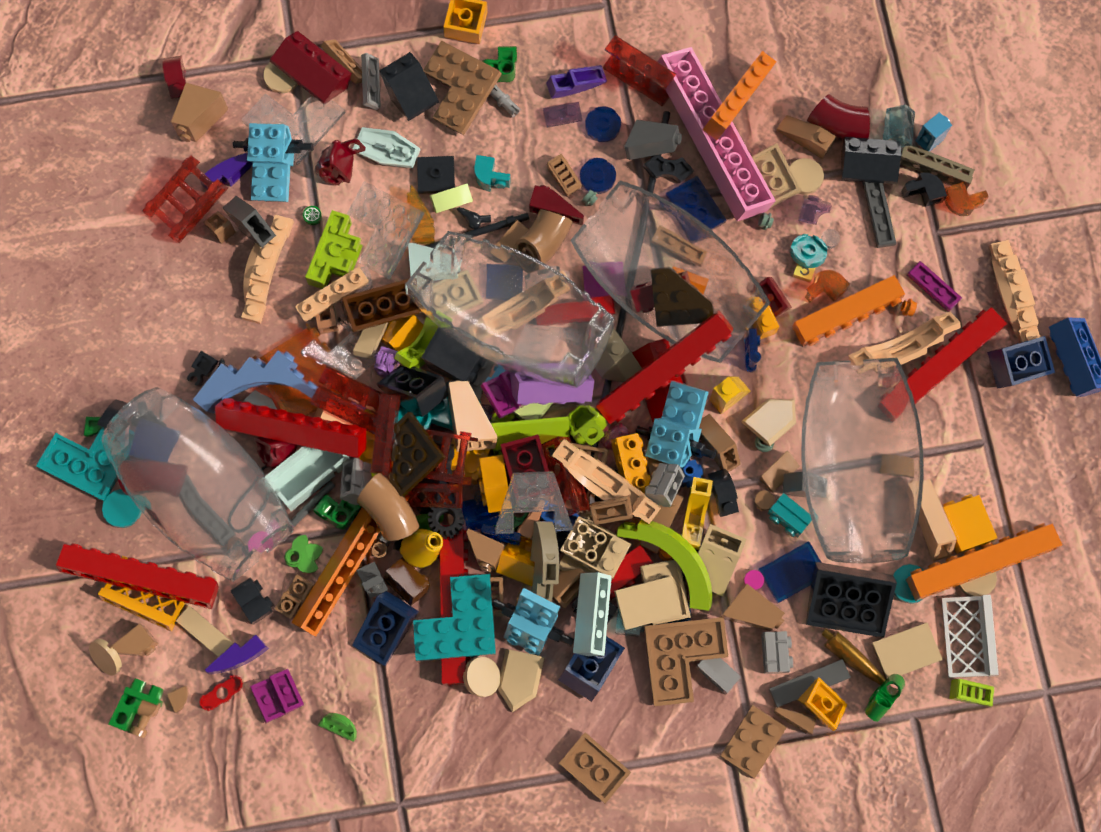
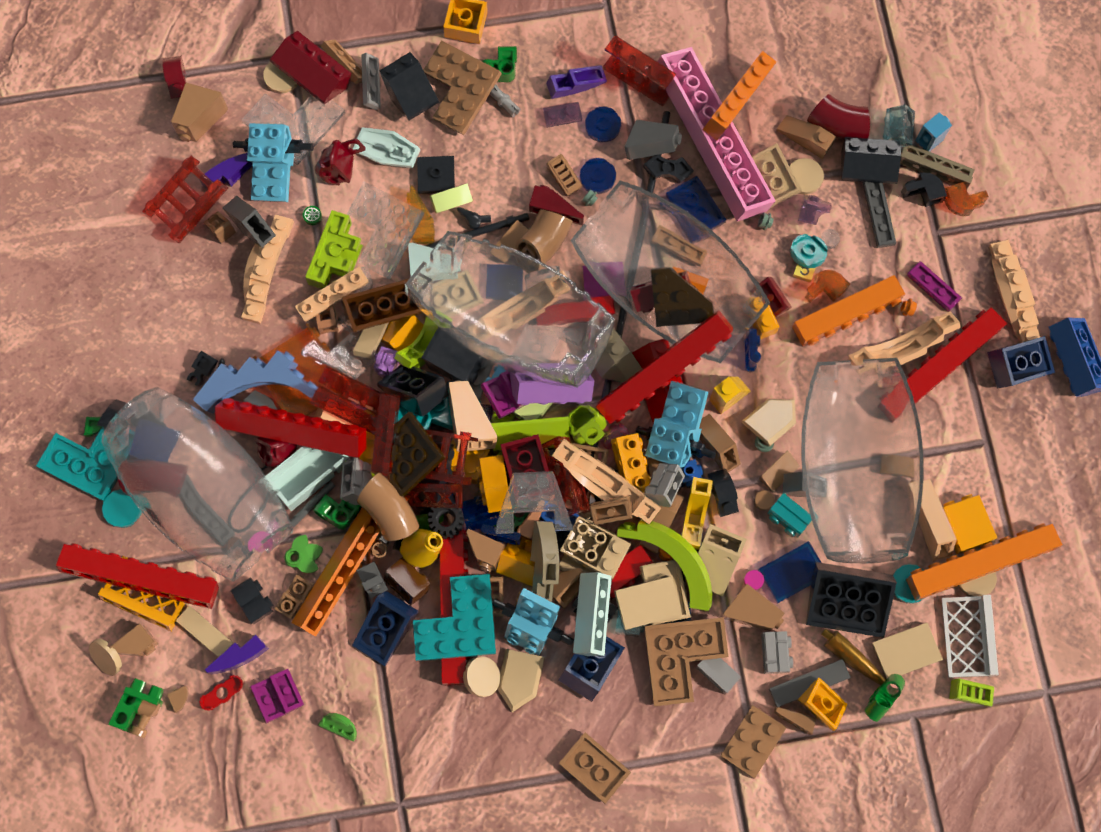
(486, 176): teal brick -> none

